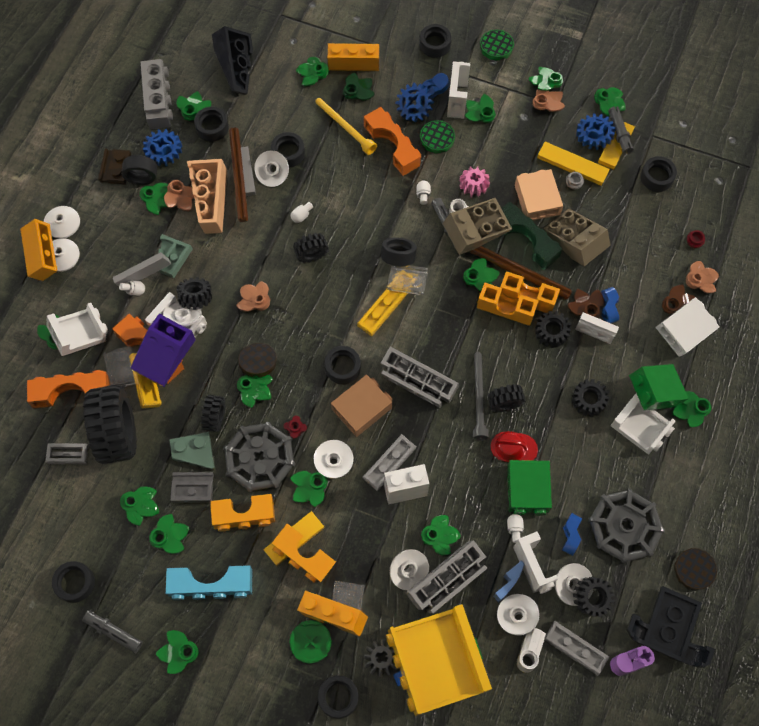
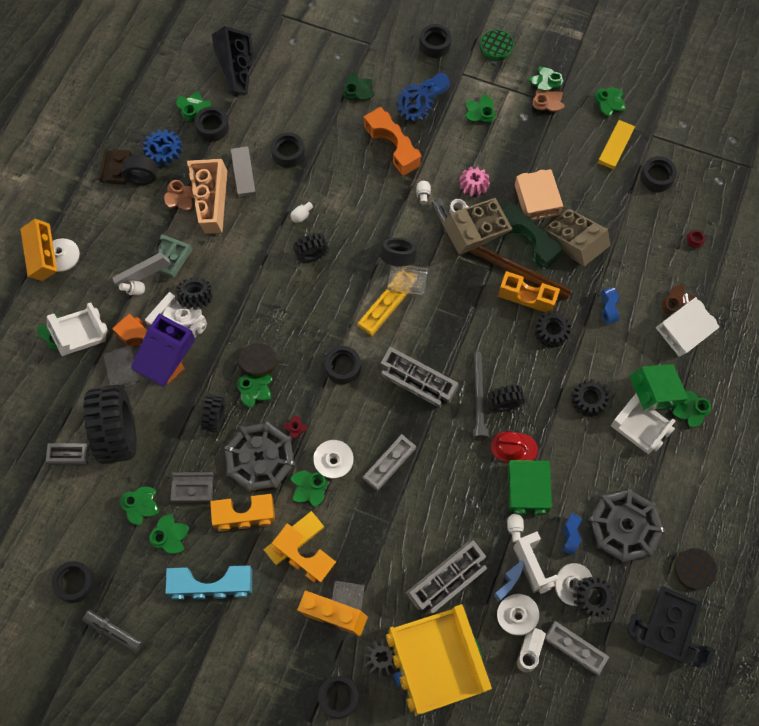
(44, 391): orange arch -> none
(65, 227): white dish -> none
(146, 389): yellow tile -> none
(155, 94): light grey brick -> none
(156, 200): green plate -> none
(175, 652): green plate -> none
(193, 450): sand green wing -> none
(238, 175): reddish brown axle -> none
(254, 297): nougat plate -> none
(264, 172): white dish -> none
(310, 642): green tile -> none
(312, 71): green plate -> none
(353, 57): light orange brick -> none
(362, 405): medium nougat brick -> none
(367, 145): yellow piece -> none
(406, 484): white brick -> none
(417, 568): white dish -> none
(437, 136): tile -> none
(443, 535): green plate -> none
(458, 99): white panel -> none
(481, 273): green plate -> none
(495, 302): light orange arch -> none
(573, 163): yellow tile -> none
(574, 180): light grey plate -> none
(584, 302): reddish brown plate -> none
(595, 131): blue gear -> none
(597, 328): white plate -> none
(623, 137): dark grey pin -> none
(641, 658): medium lavender piece -> none
(701, 277): nougat plate -> none

